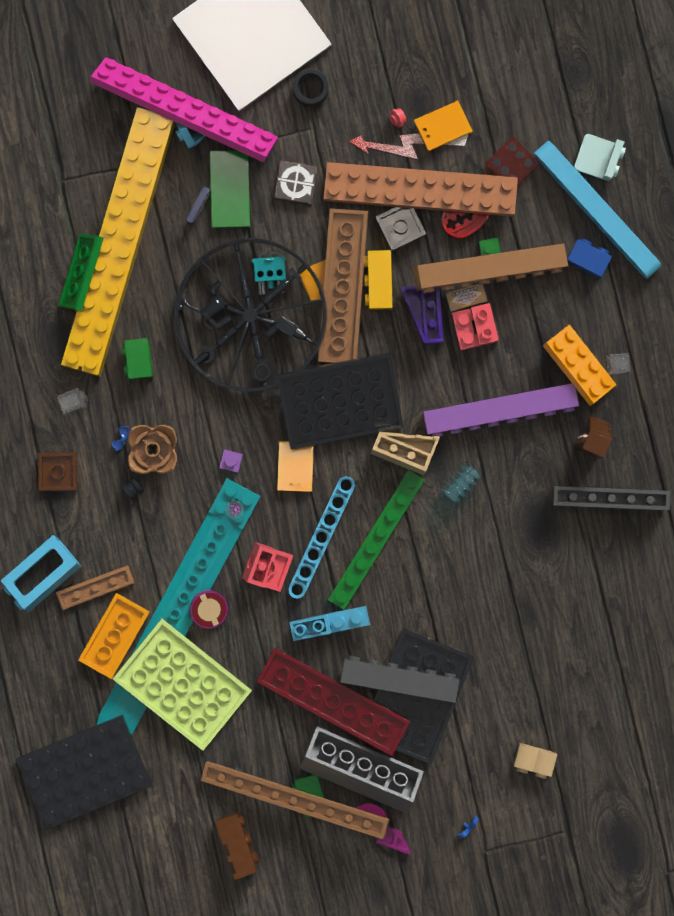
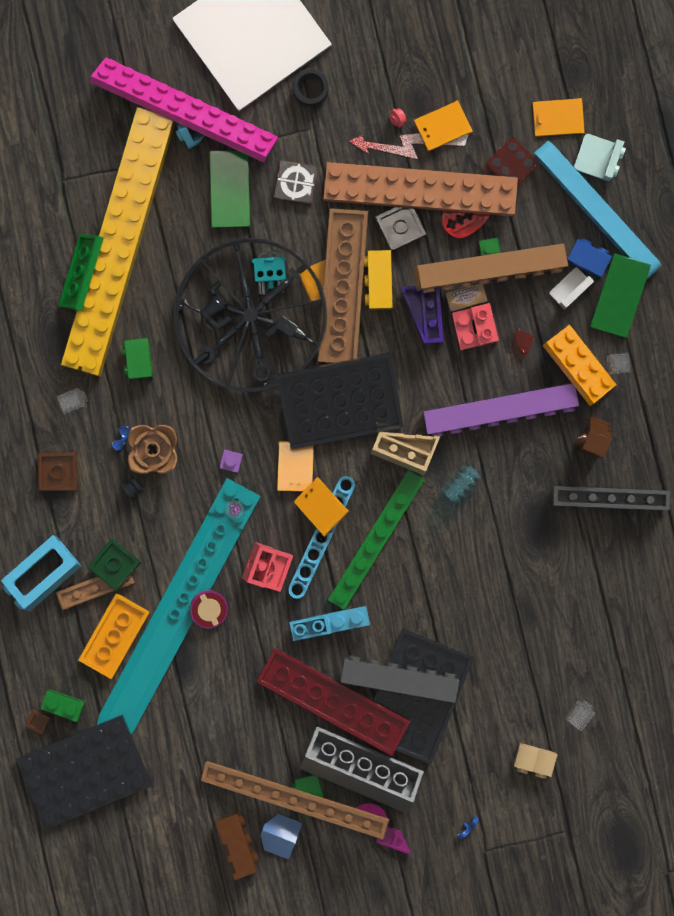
(37, 721): none -> reddish brown tile
(63, 705): none -> green brick
(114, 565): none -> dark green tile
(182, 684): yellowish green plate -> none
(198, 206): dark blue tile -> none
(280, 835): none -> medium blue slope
(321, 506): none -> light orange container
(523, 340): none -> clear red tile
(558, 117): none -> light orange container
(570, 287): none -> white panel
(580, 714): none -> clear brick
(620, 295): none -> green tile

